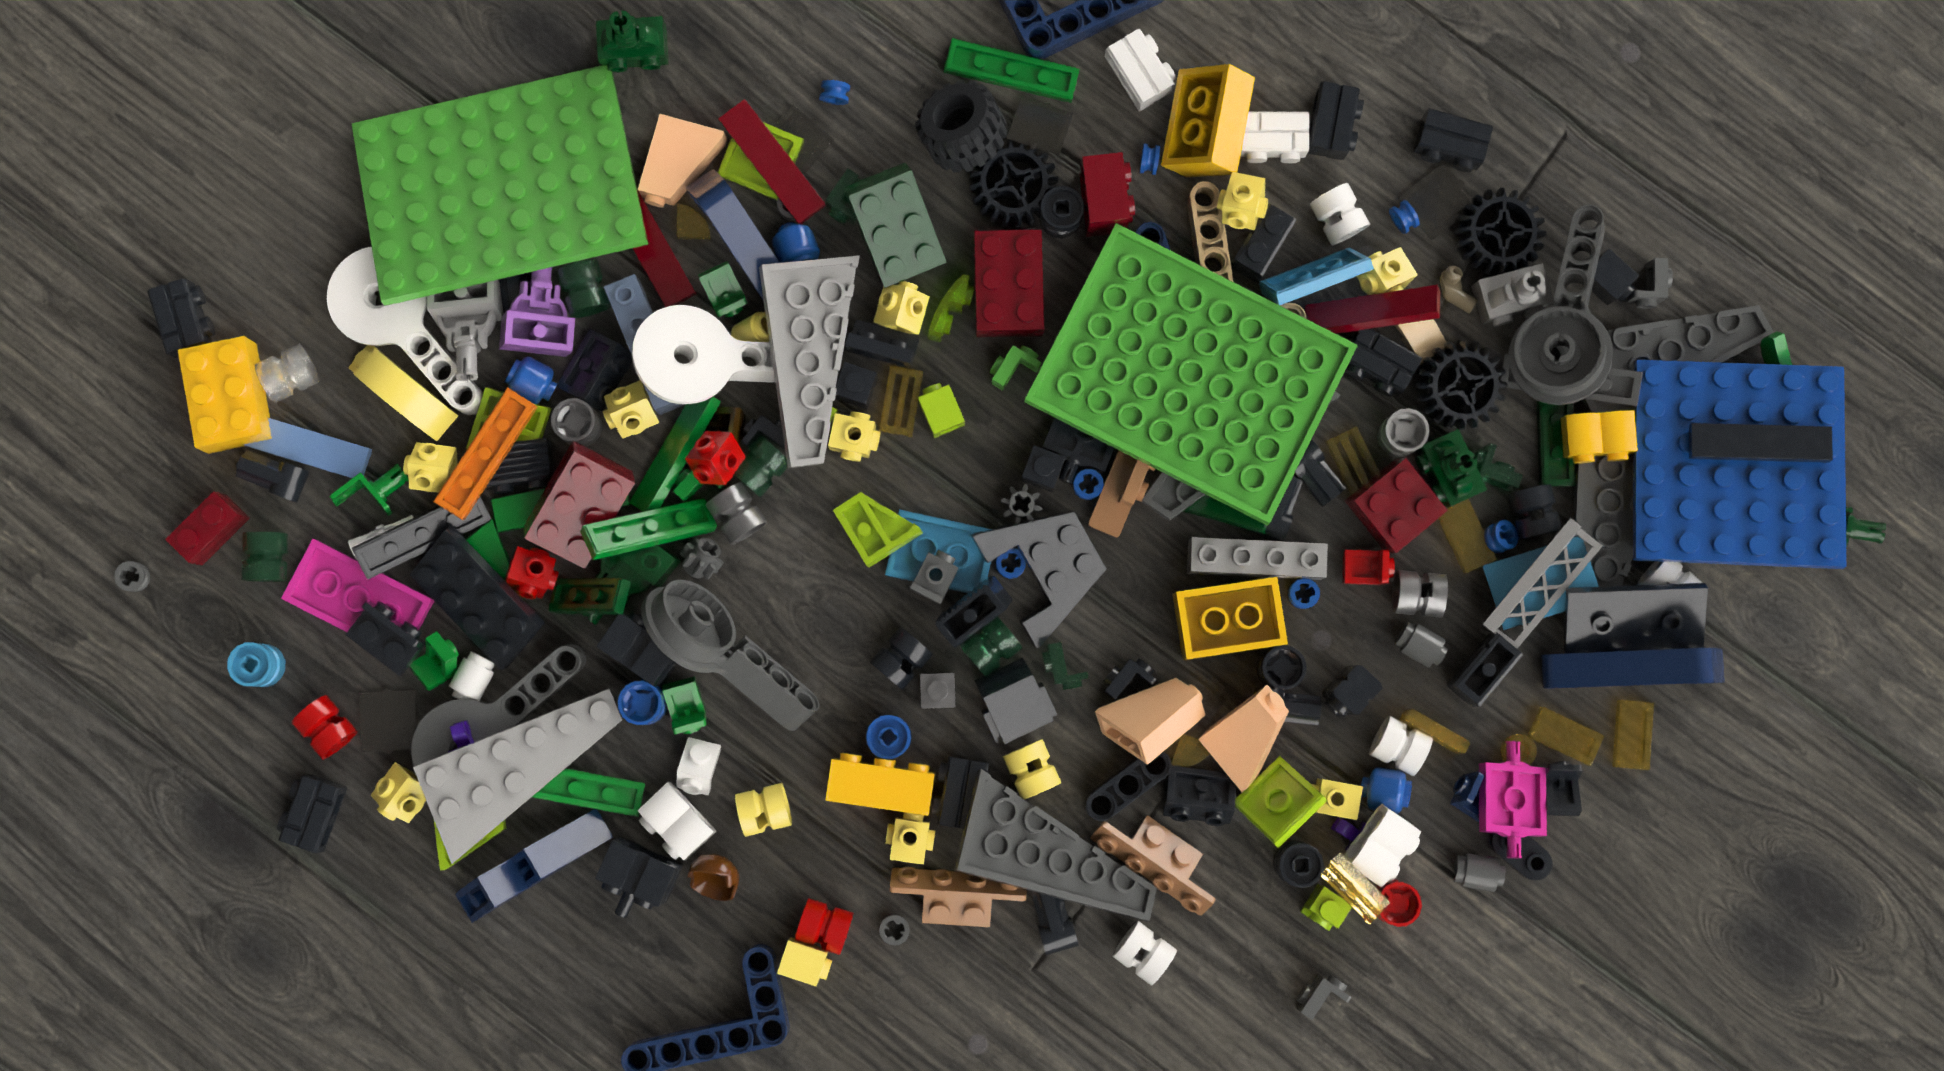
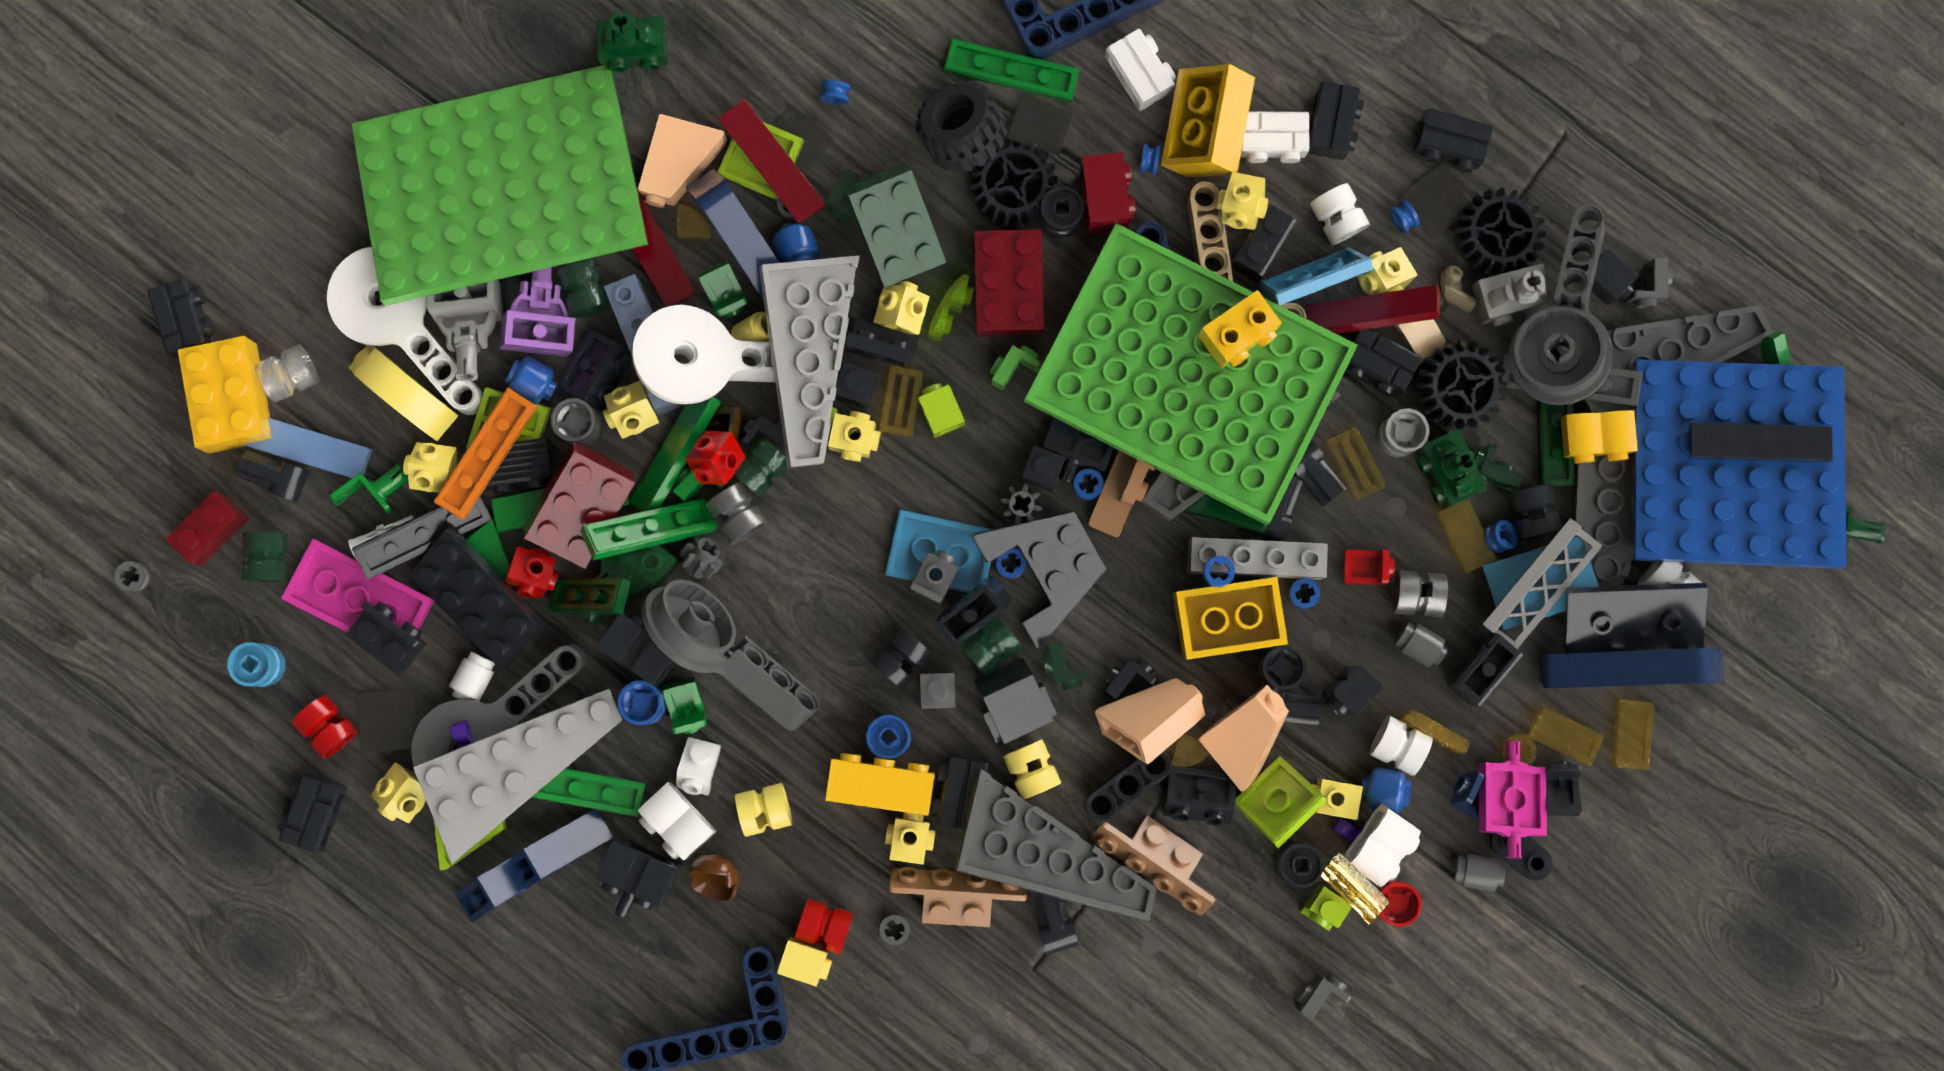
(438, 662): green bracket -> none
(874, 528): lime wing -> none
(1154, 960): white wheel -> none
(1219, 560): none -> blue bush
(1239, 330): none -> yellow brick
(1396, 505): dark red brick -> none

